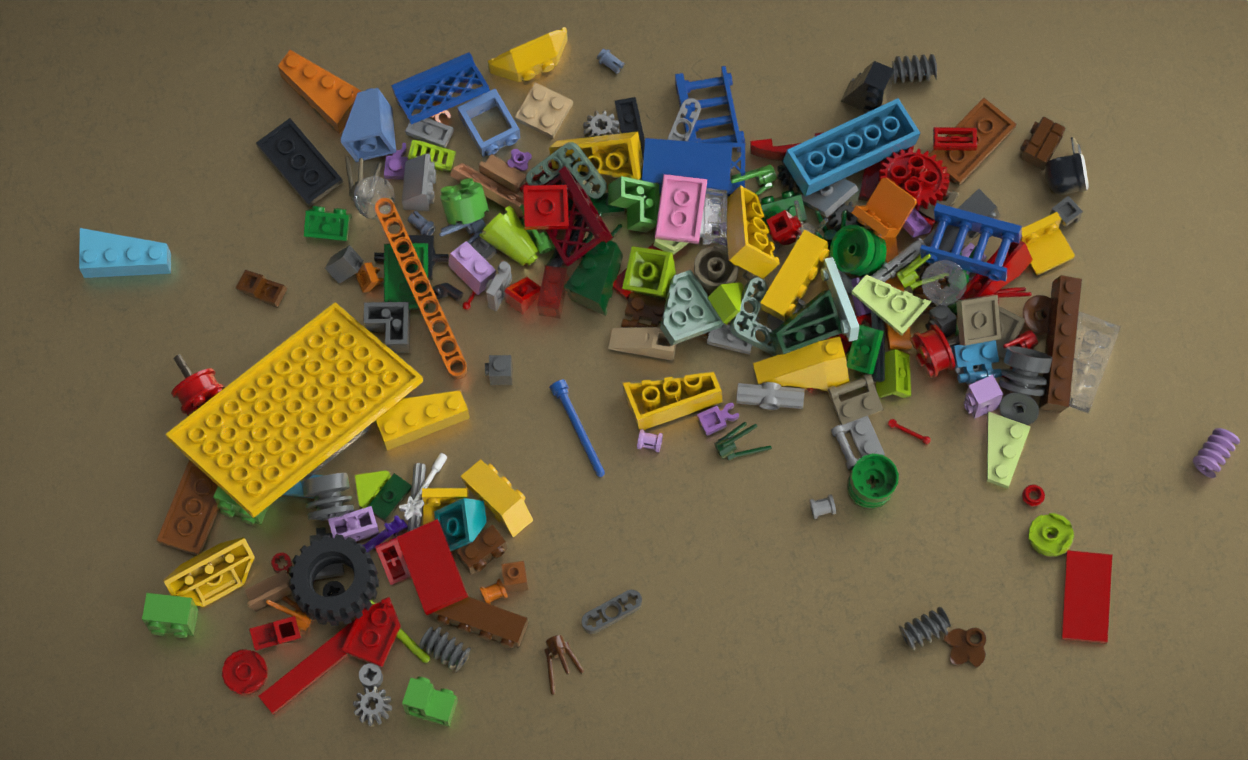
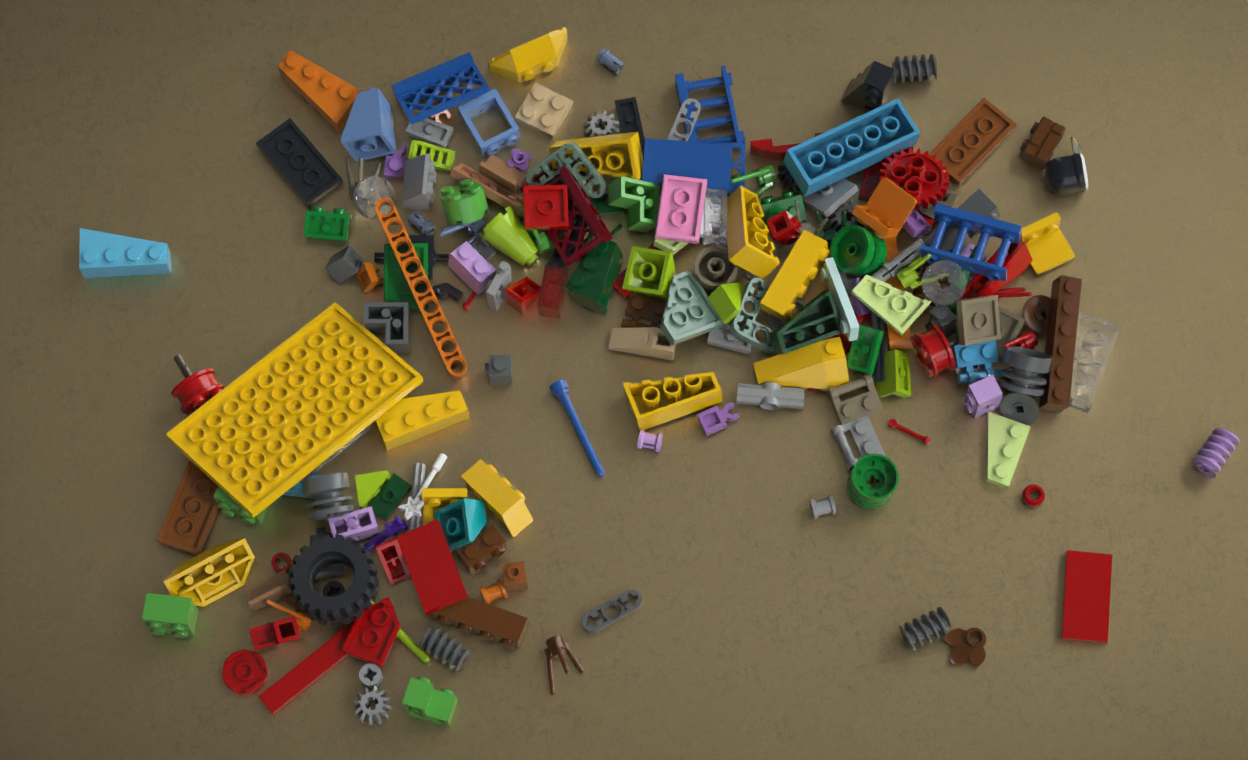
(260, 288): reddish brown slope -> none
(726, 445): dark green plant -> none
(963, 143): red tile -> none
(1051, 525): lime plate -> none
(1068, 211): dark grey panel -> none

